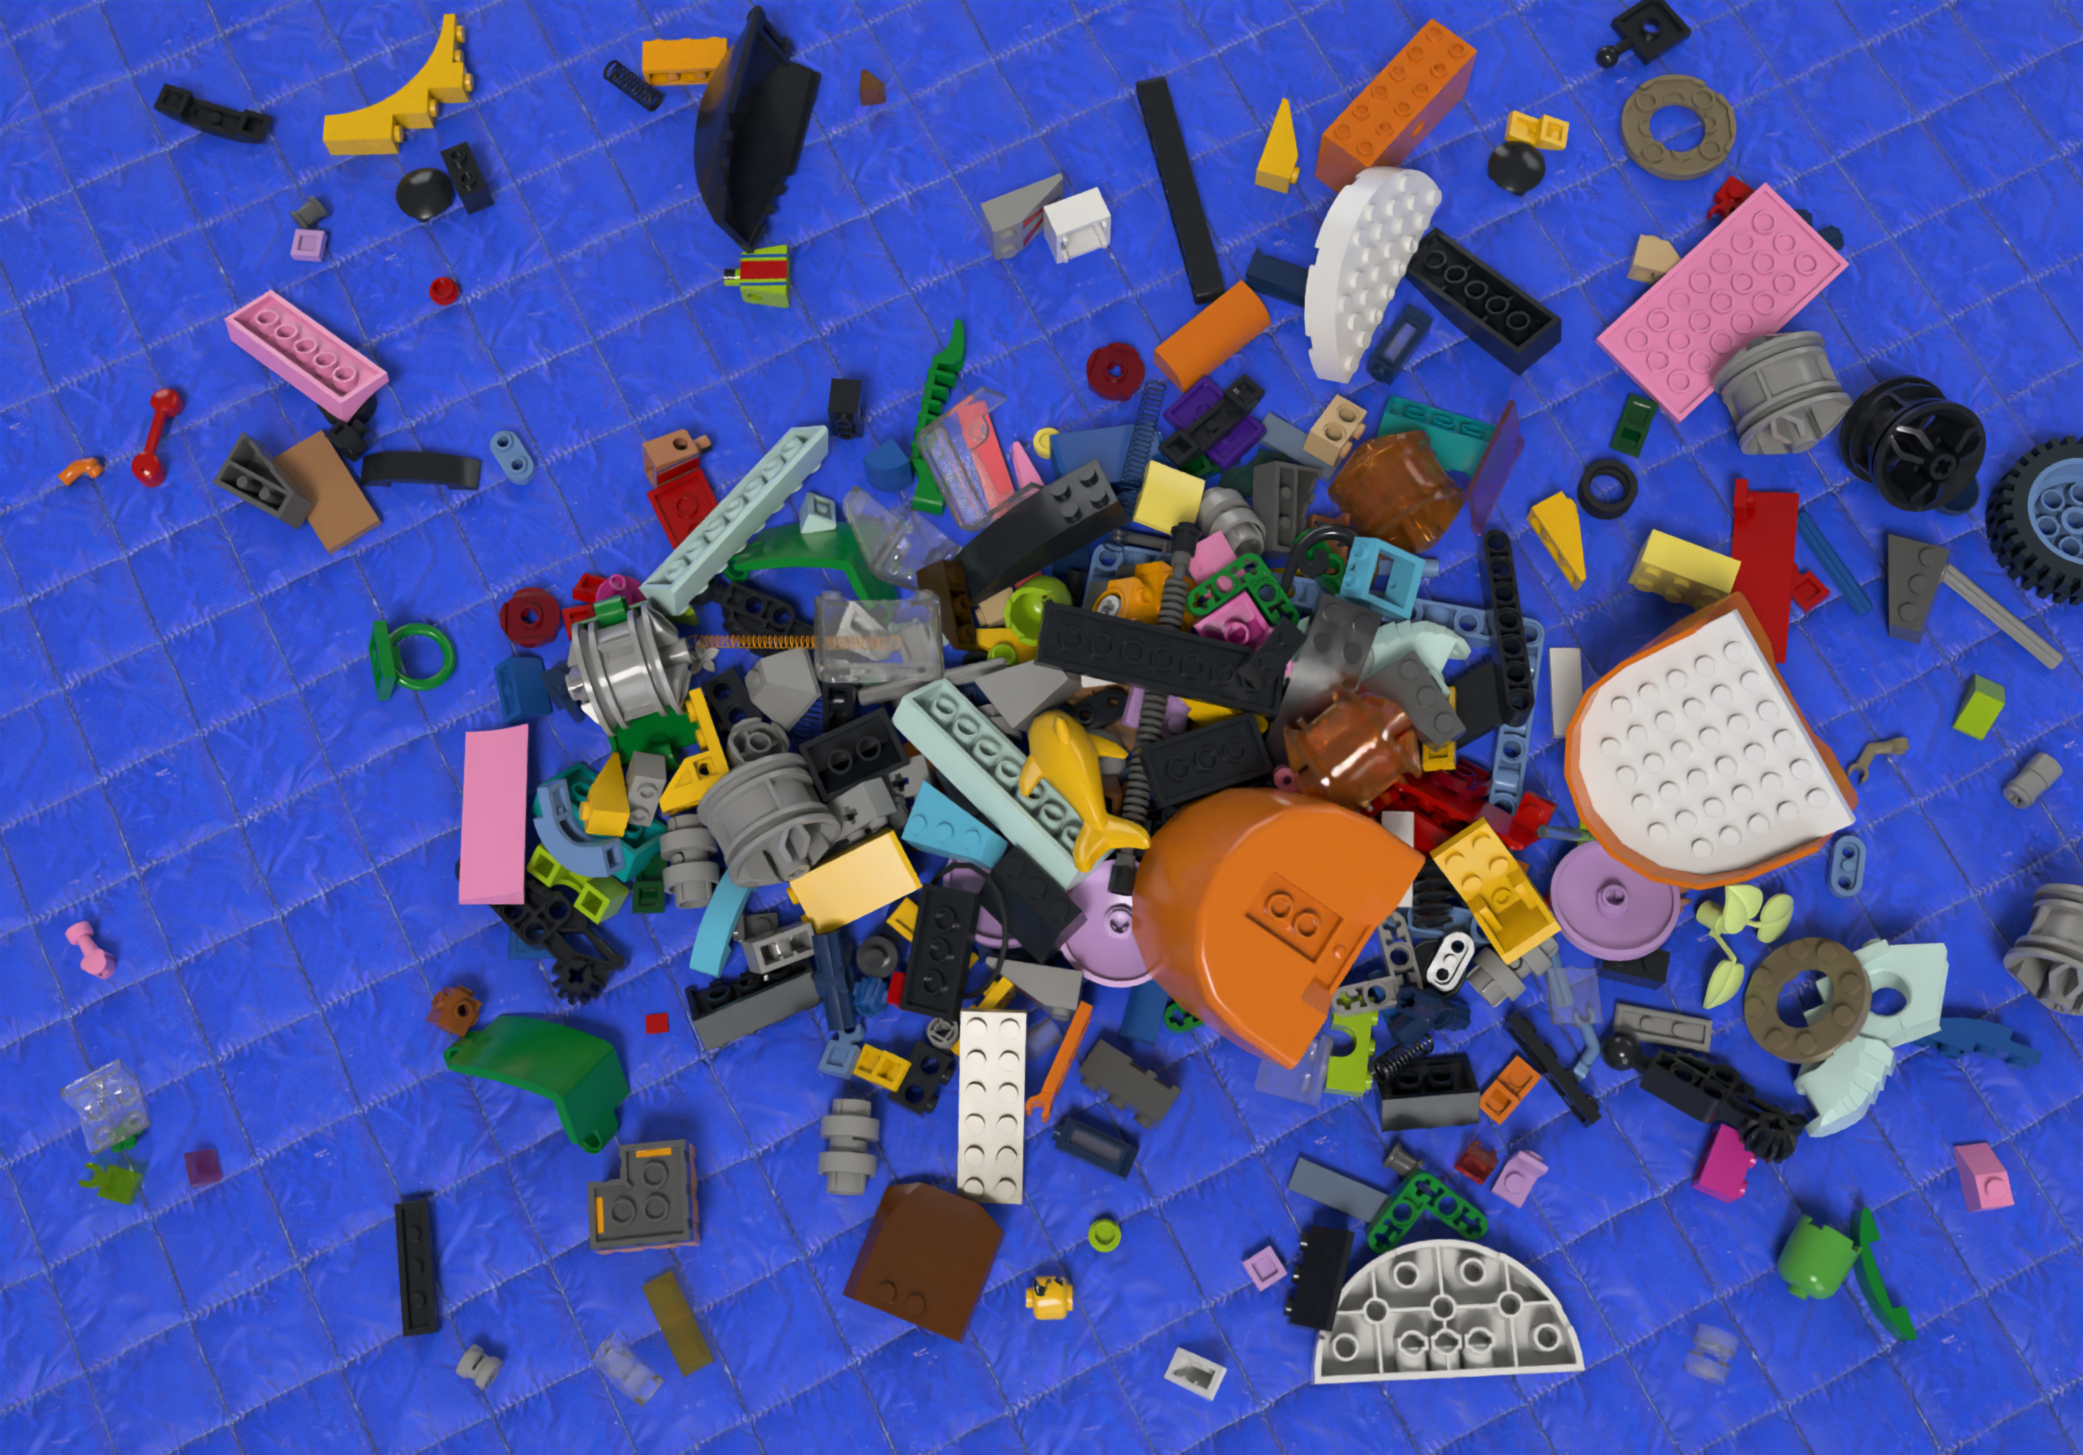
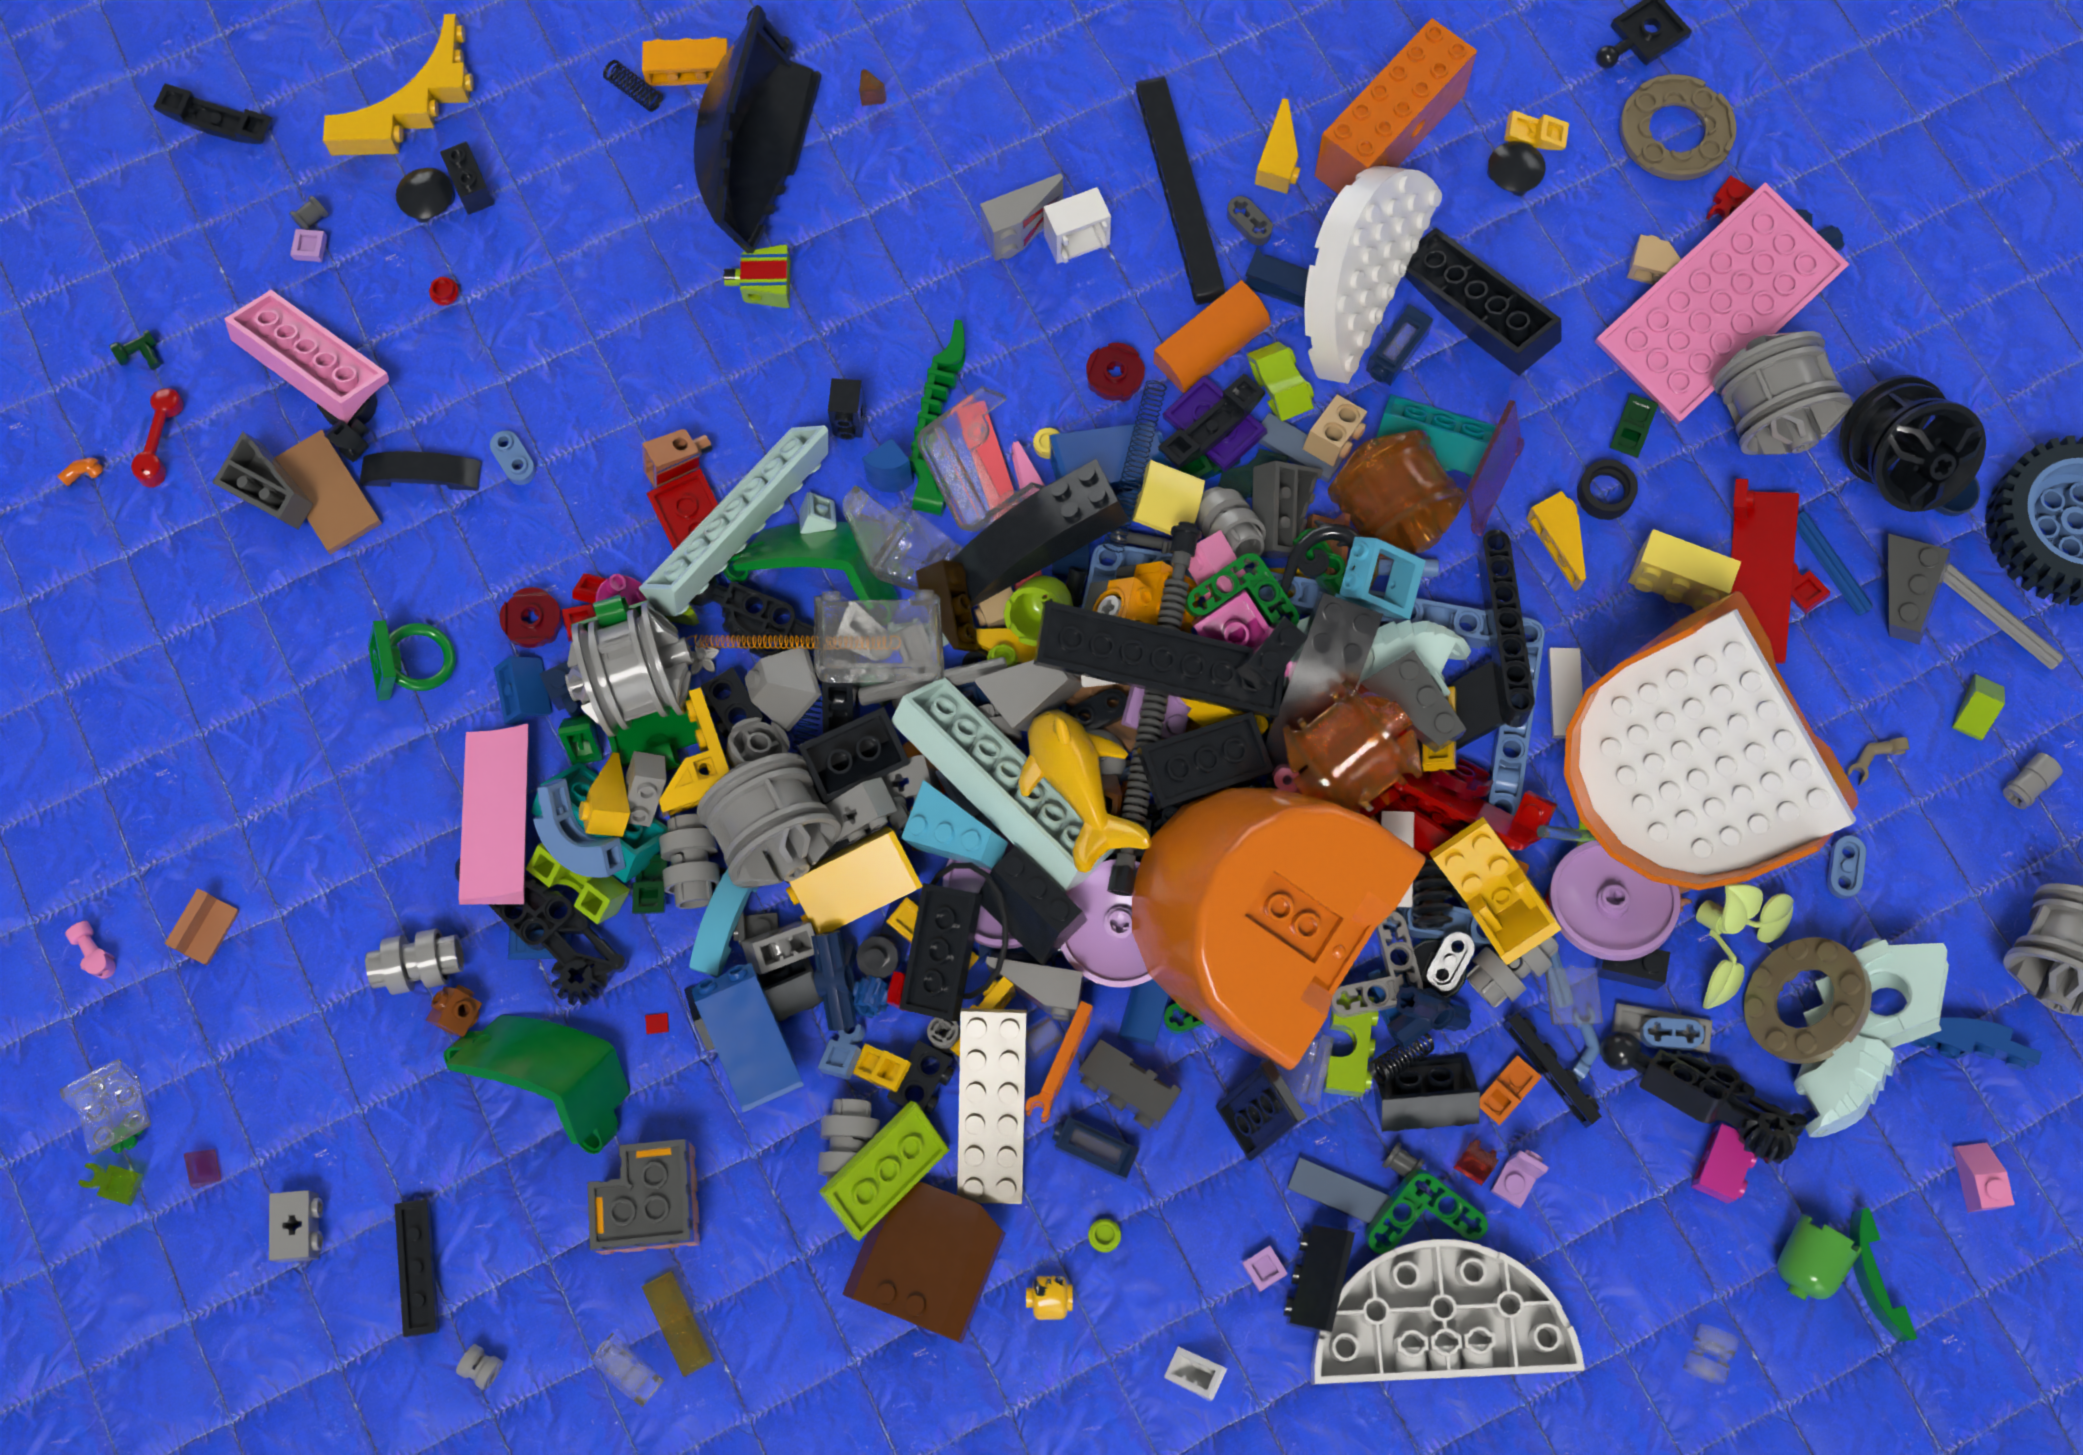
(143, 343): none -> dark green piece
(202, 927): none -> nougat panel
(284, 1212): none -> light grey brick
(403, 963): none -> light grey piece
(580, 739): none -> green slope
(747, 1036): none -> blue slope
(884, 1170): none -> lime tile
(1246, 223): none -> dark grey beam
(1260, 1110): none -> black tile
(1276, 371): none -> lime brick
(1672, 1026): none -> medium blue beam

